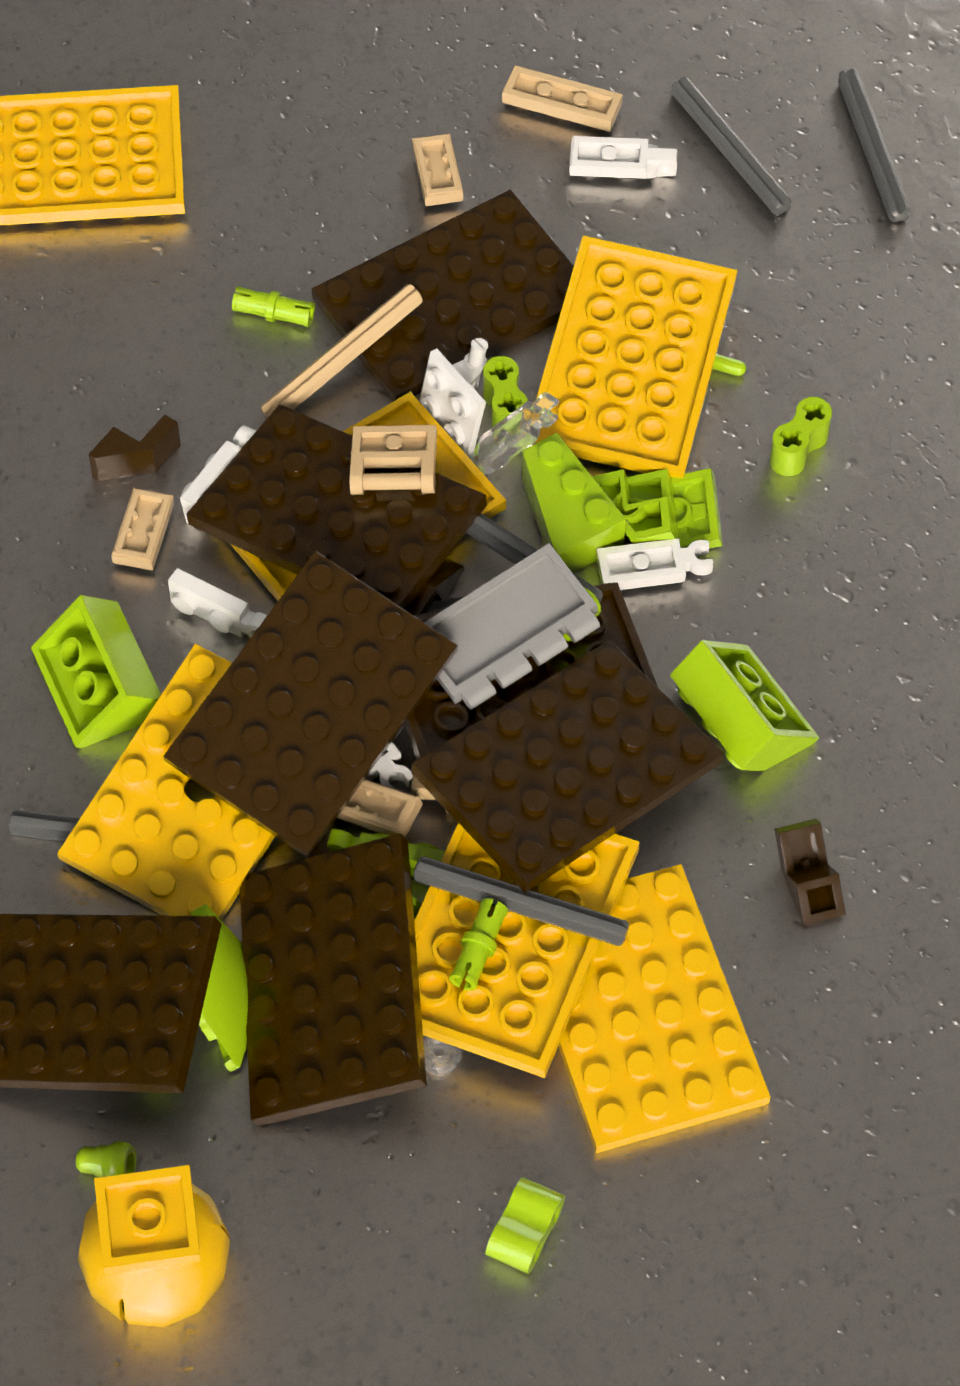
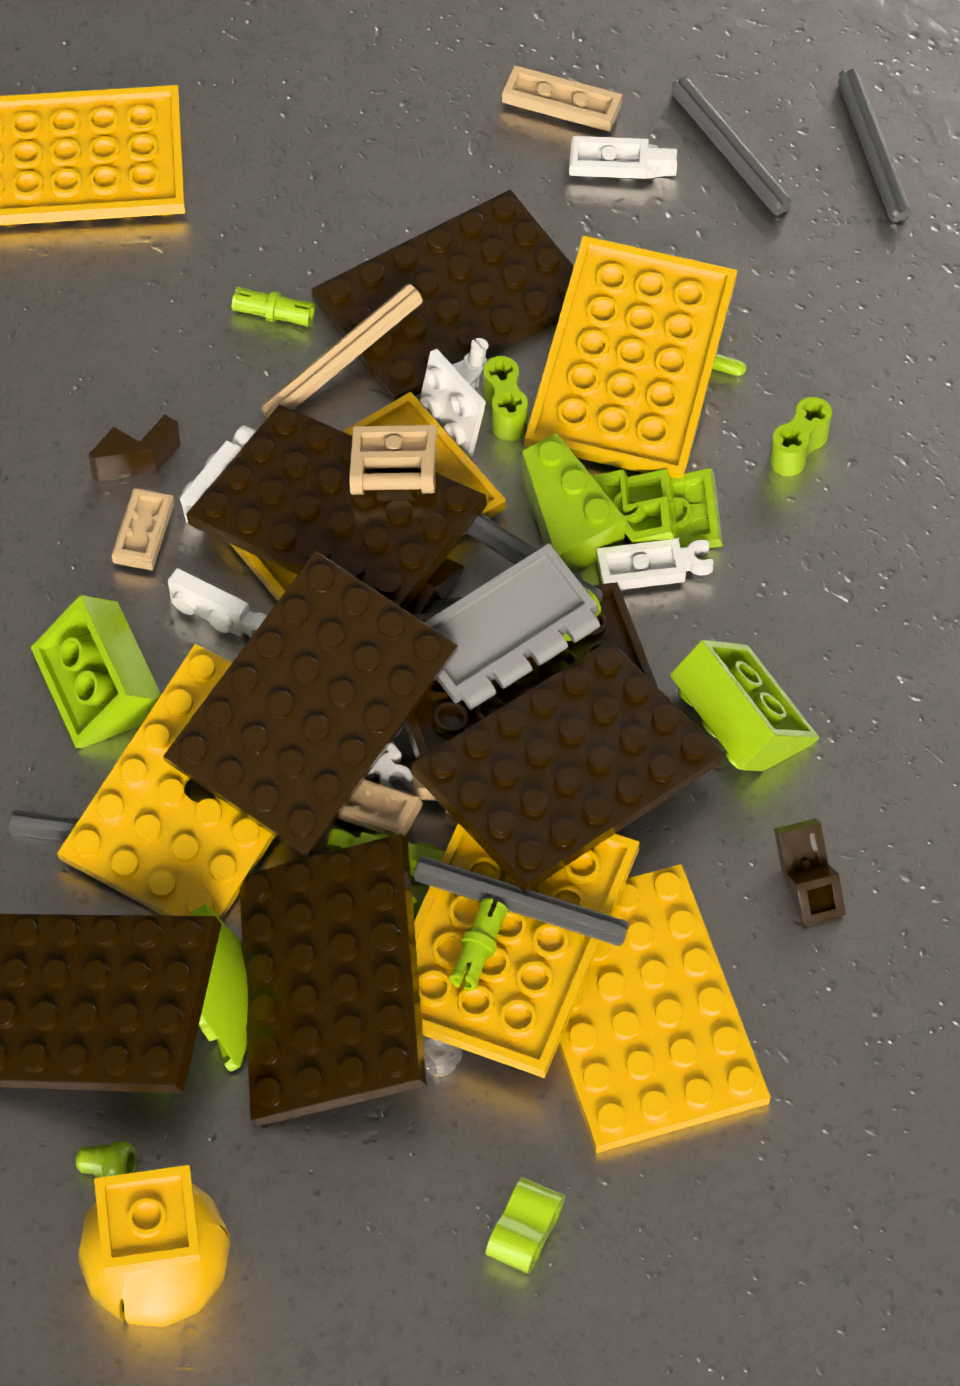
(437, 169): tan plate -> none
(514, 433): clear plate -> none

